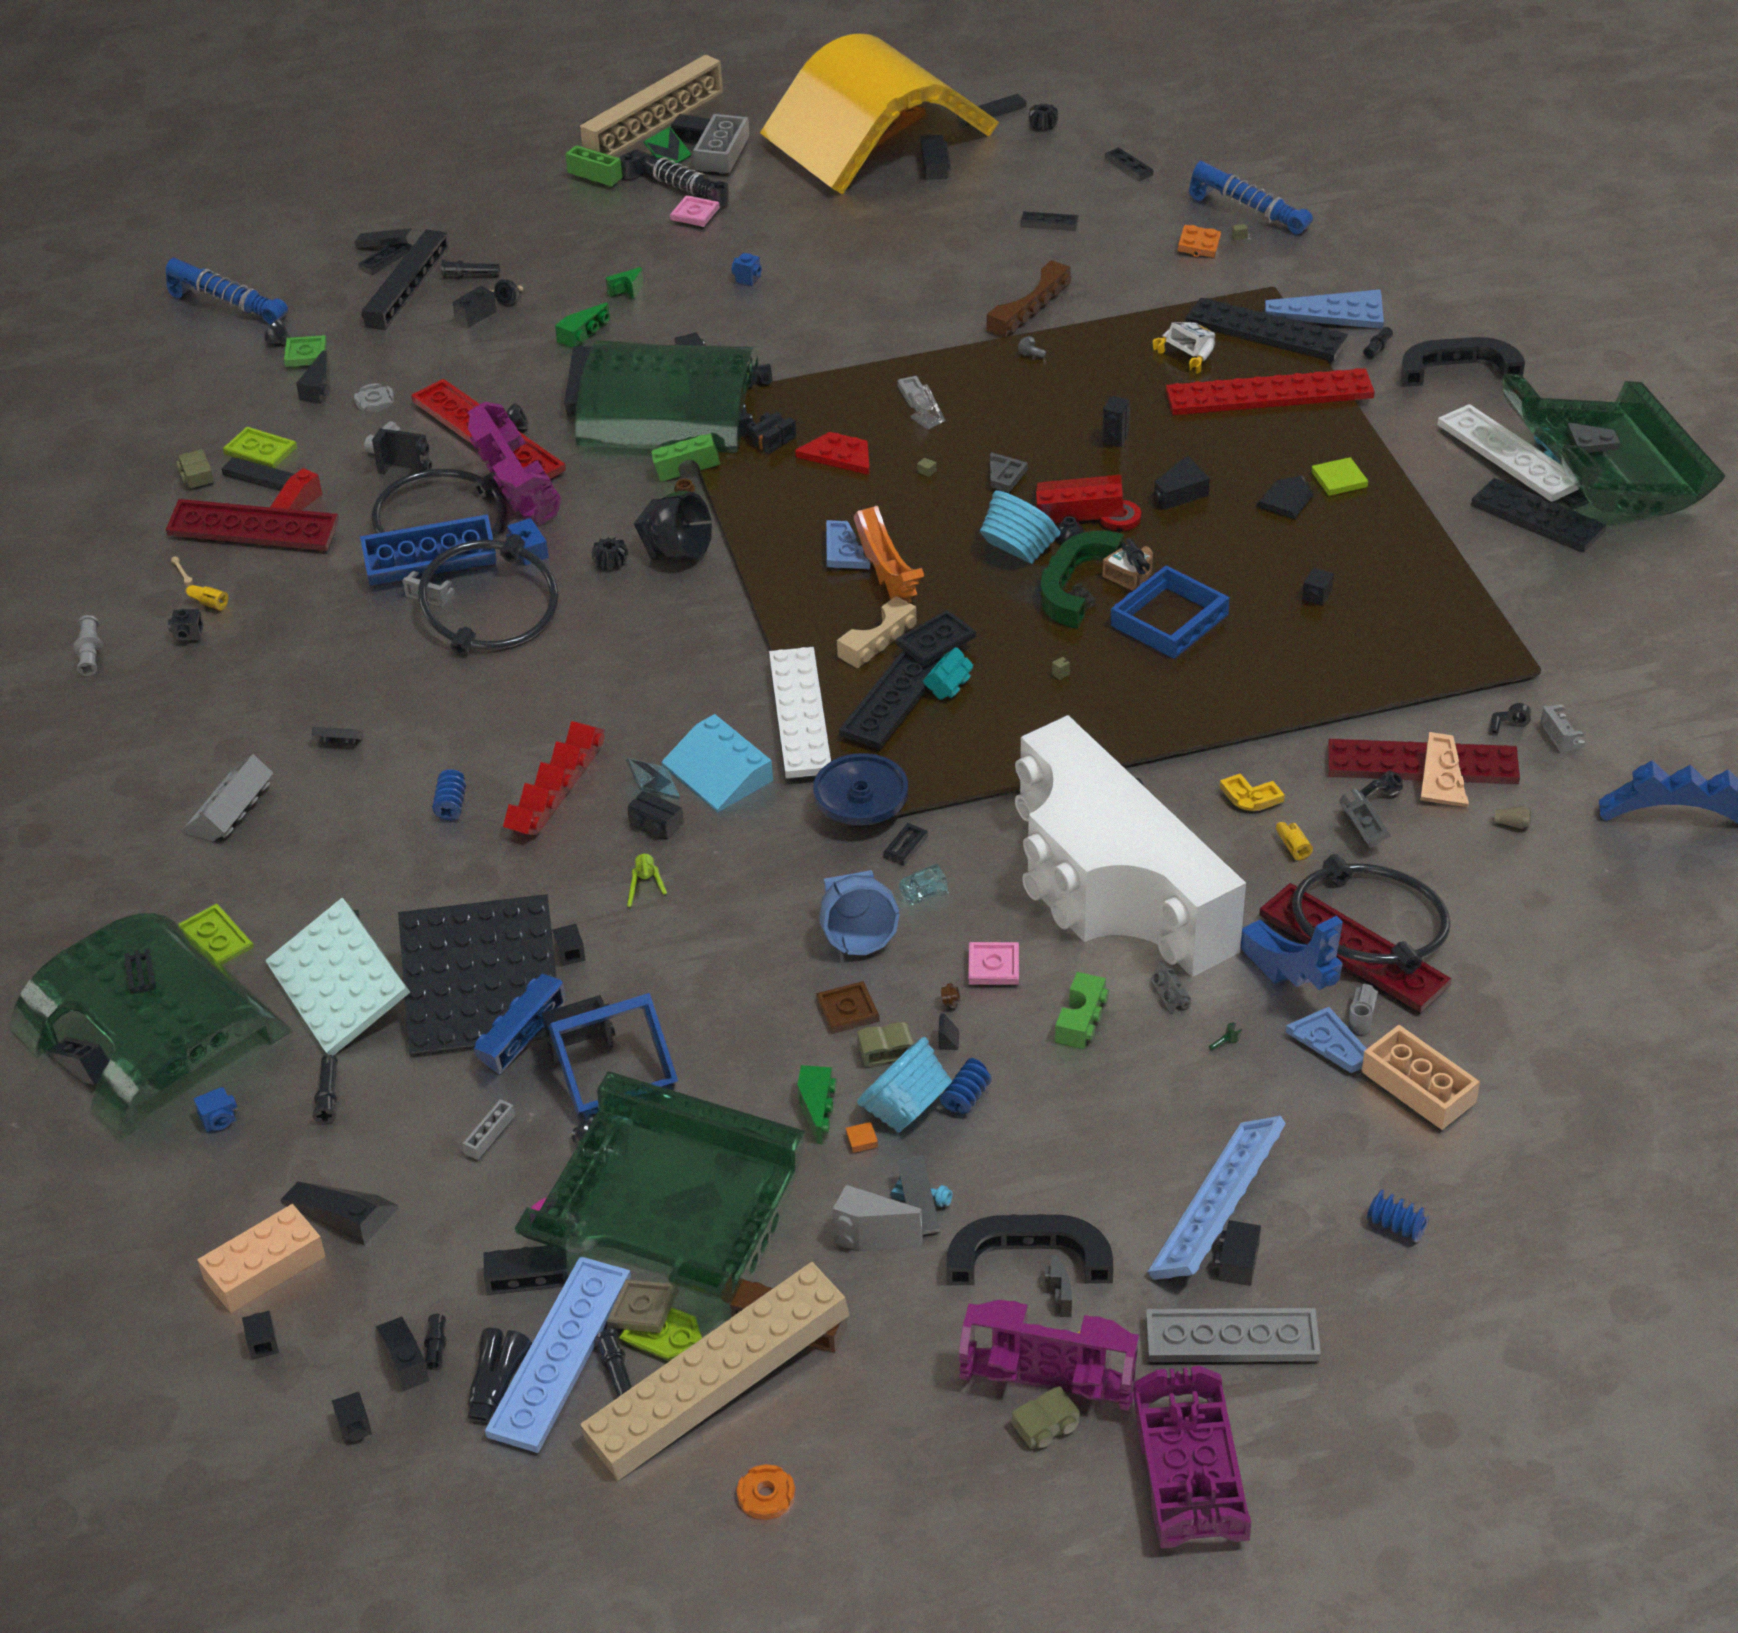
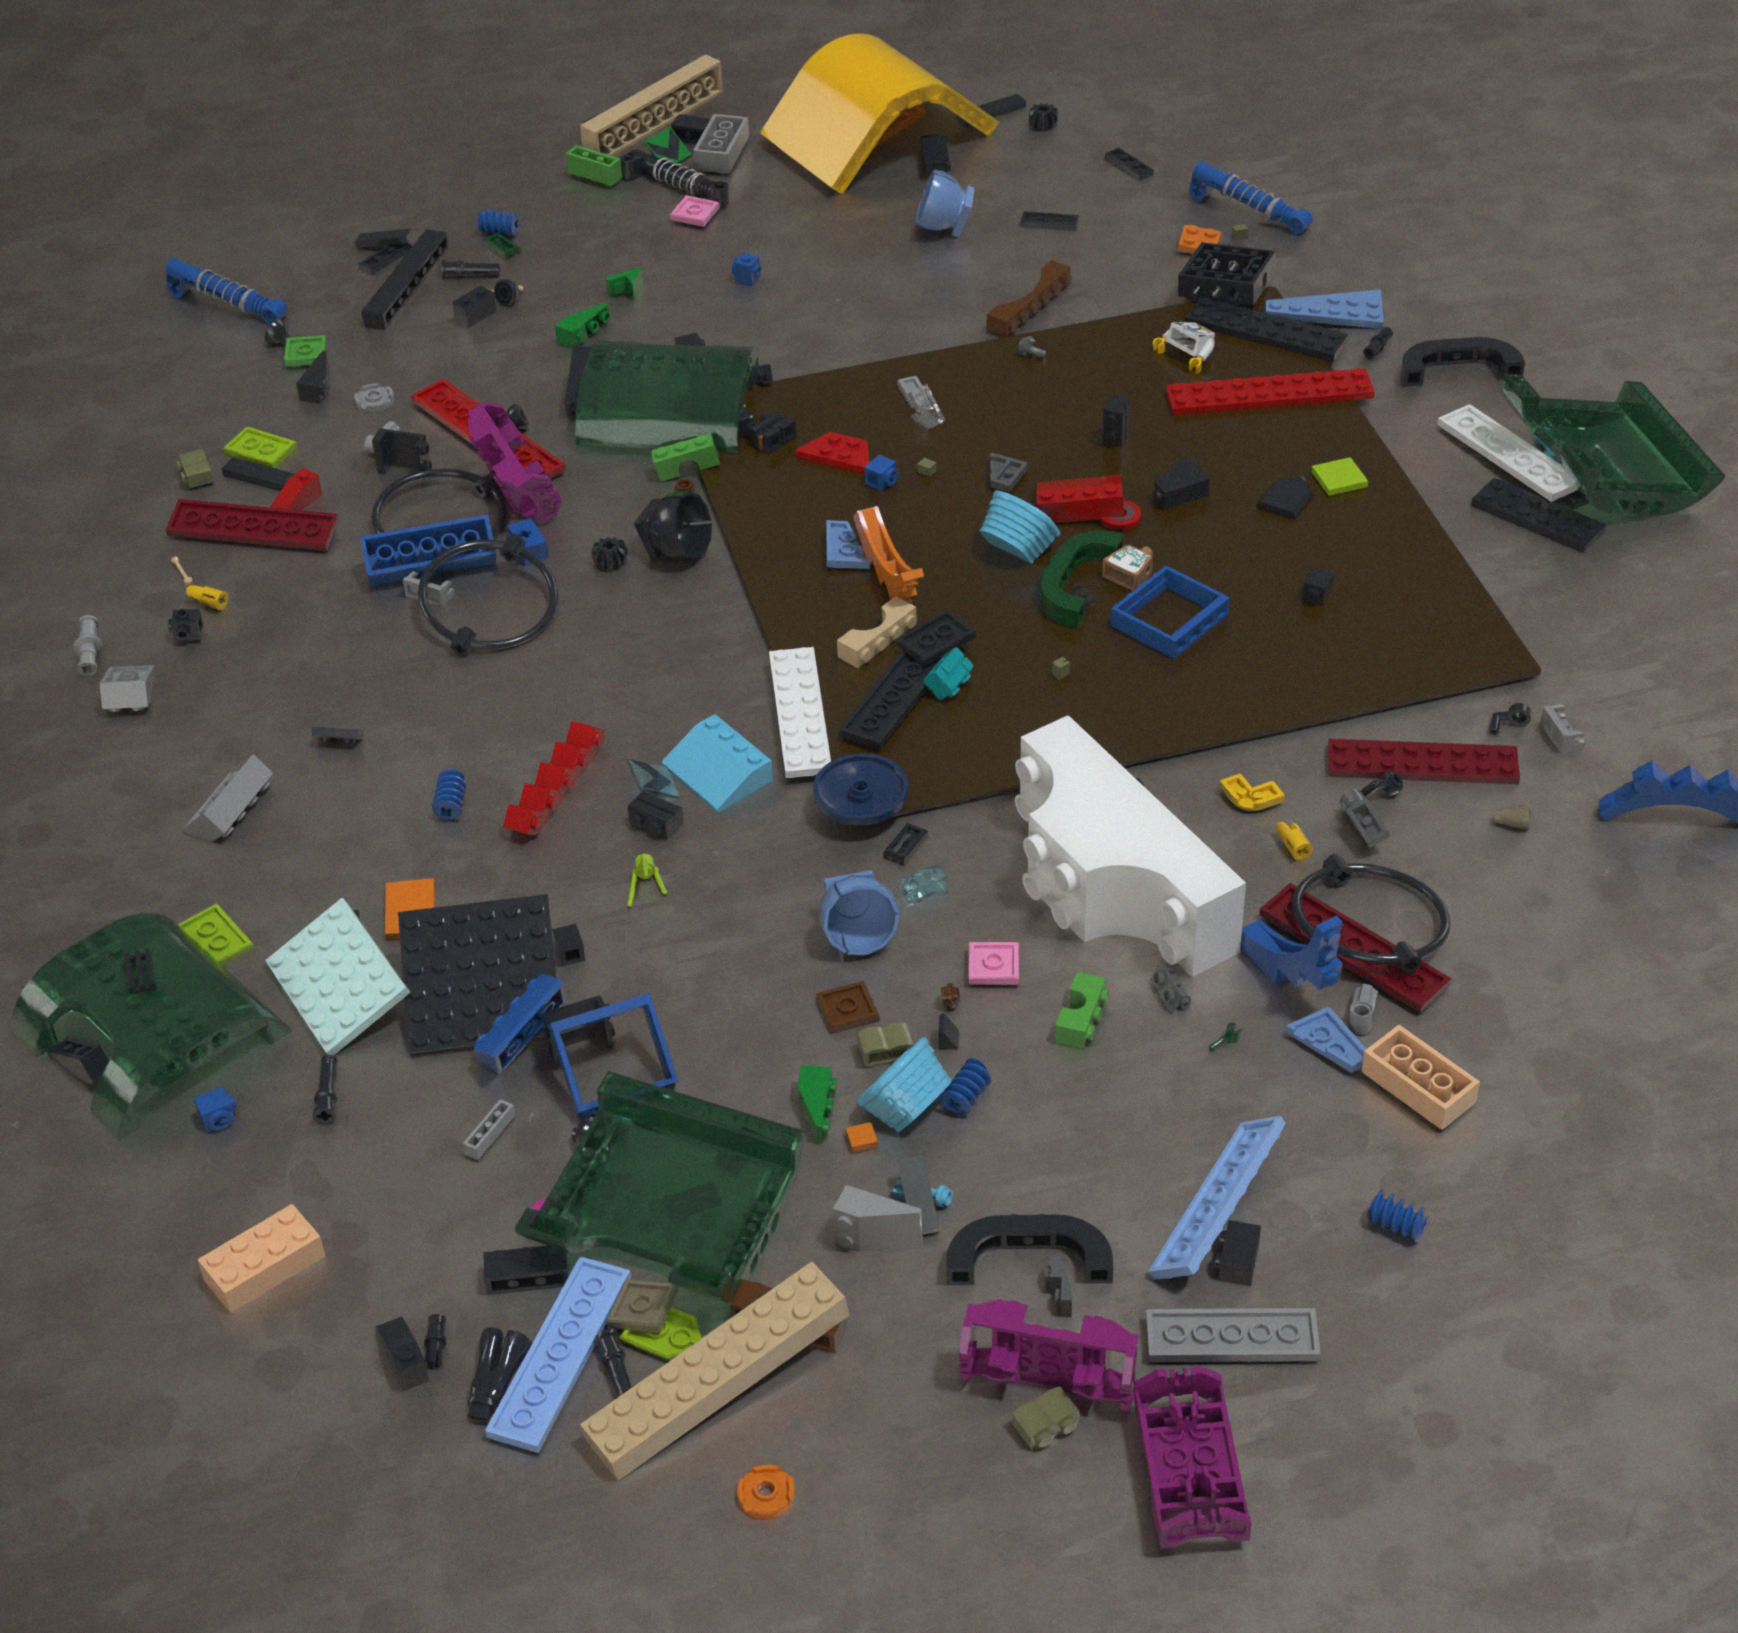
(127, 687): none -> light grey slope
(260, 1335): black brick -> none
(346, 1211): black wedge -> none
(351, 1417): black brick -> none
(406, 897): none -> orange tile
(498, 222): none -> blue piece
(499, 247): none -> dark green tile
(881, 473): none -> blue brick
(945, 206): none -> medium blue plate
(1068, 528): black brick -> none
(1135, 556): black pin -> none
(1204, 273): none -> black brick
(1442, 774): light nougat wing -> none
(1593, 438): dark grey wing -> none

